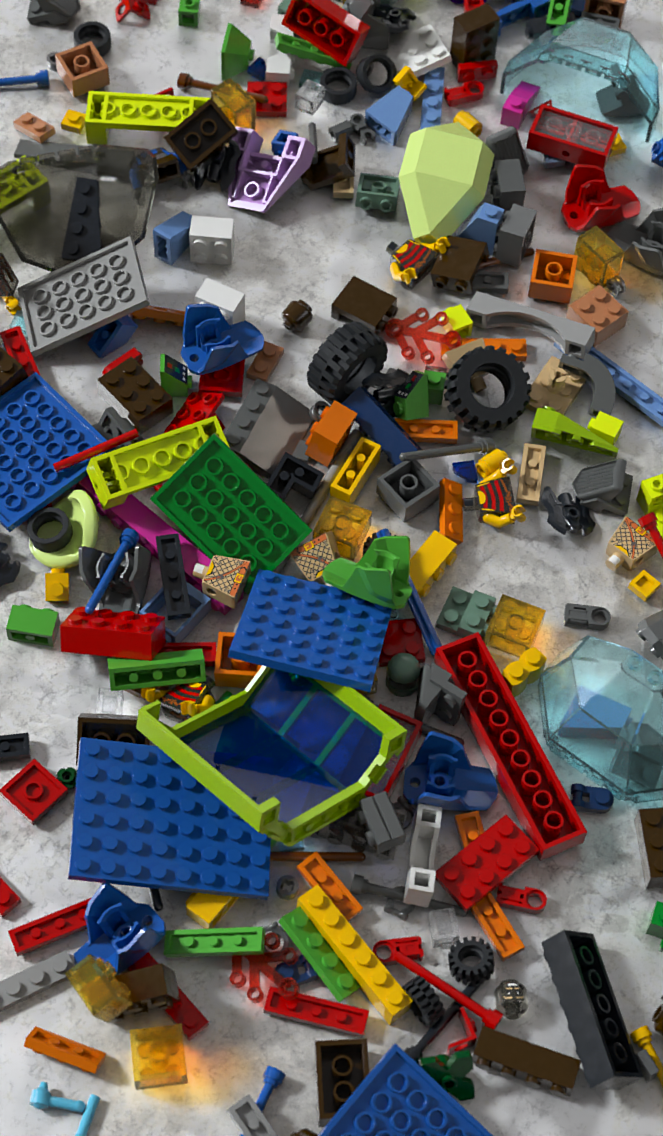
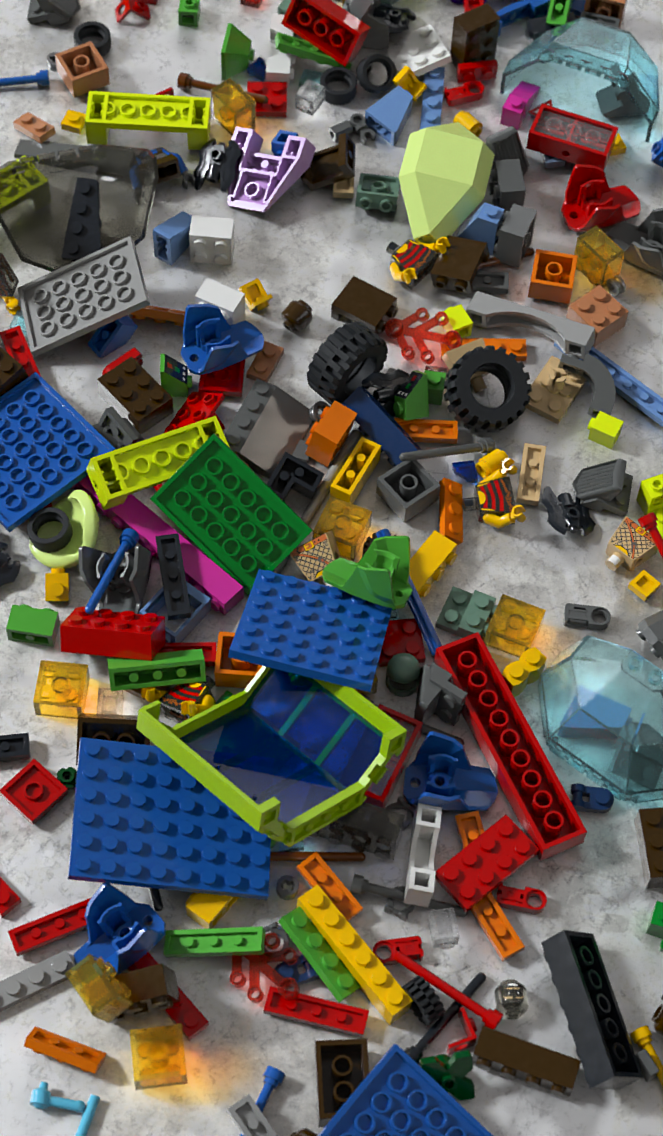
(61, 689): none -> clear yellow brick
(93, 451): red bar -> none
(201, 135): dark brown brick -> none
(224, 578): tan torso -> none
(255, 295): none -> yellow bracket
(313, 139): dark grey bar -> none
(381, 822): dark grey brick -> none
(471, 973): black tyre -> none
(559, 429): lime wedge -> none

